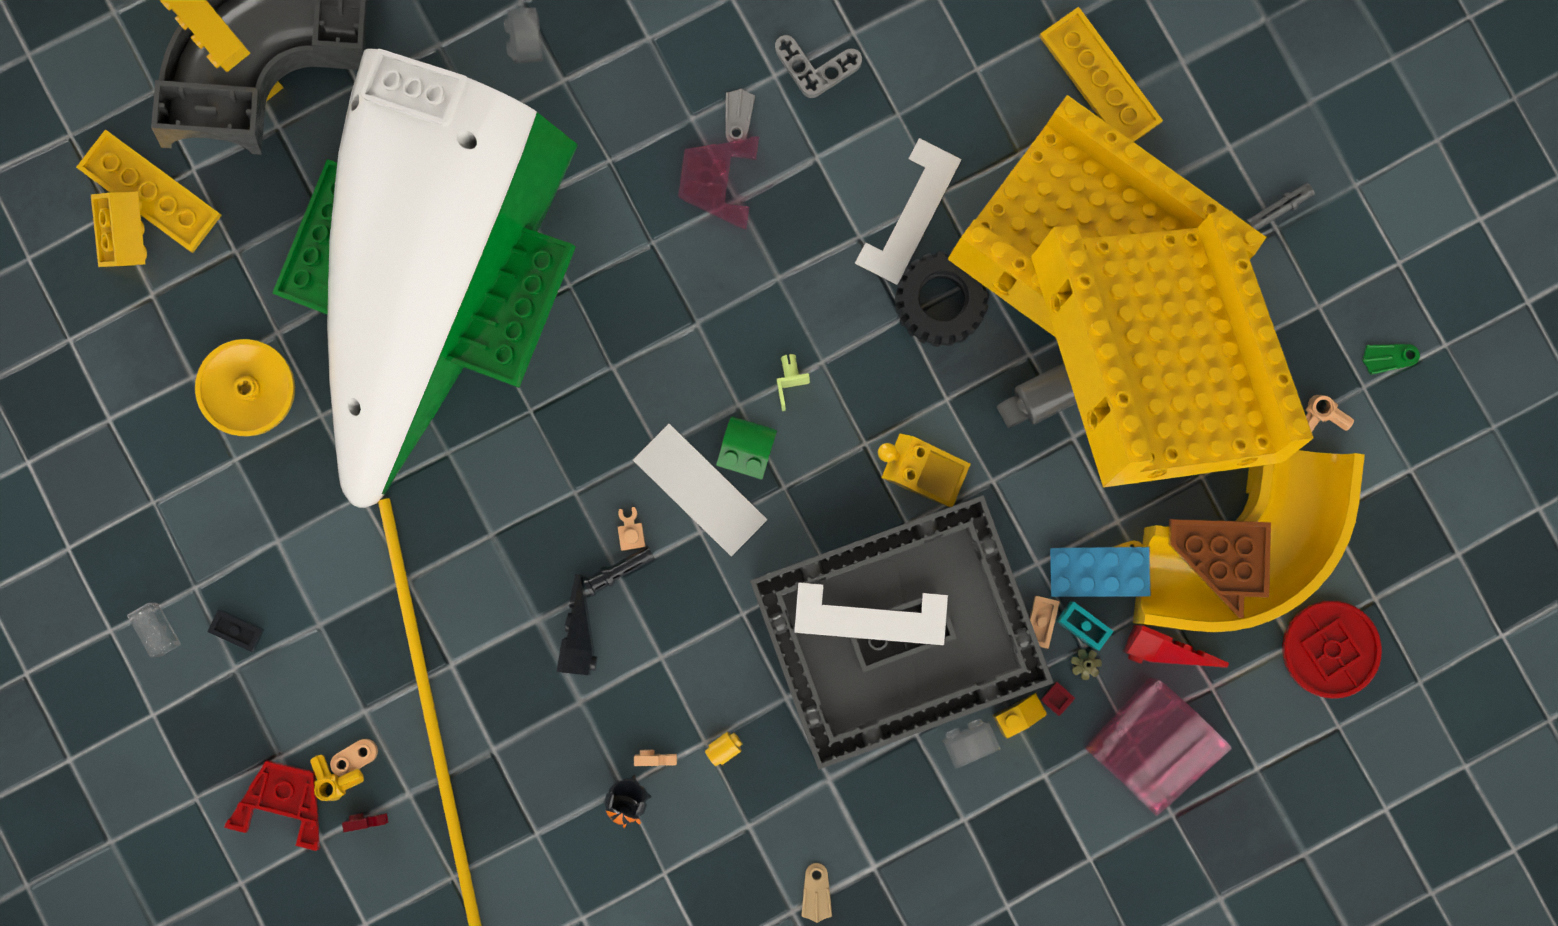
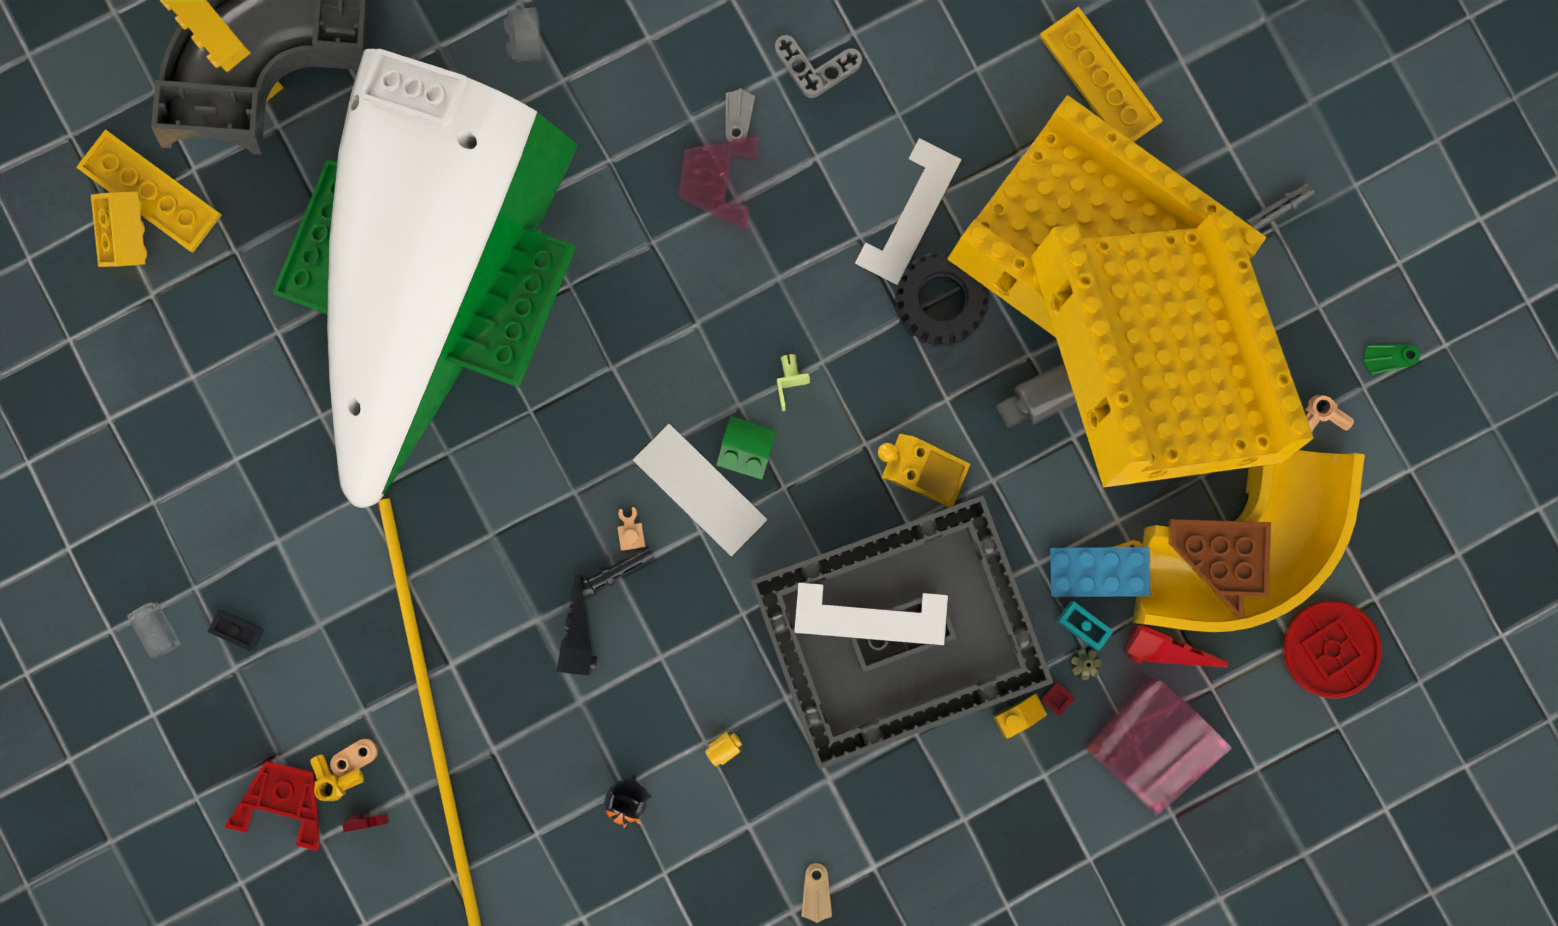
(245, 387): yellow dish -> none
(648, 758): light nougat plate -> none
(970, 743): clear brick -> none
(1043, 619): light nougat plate -> none

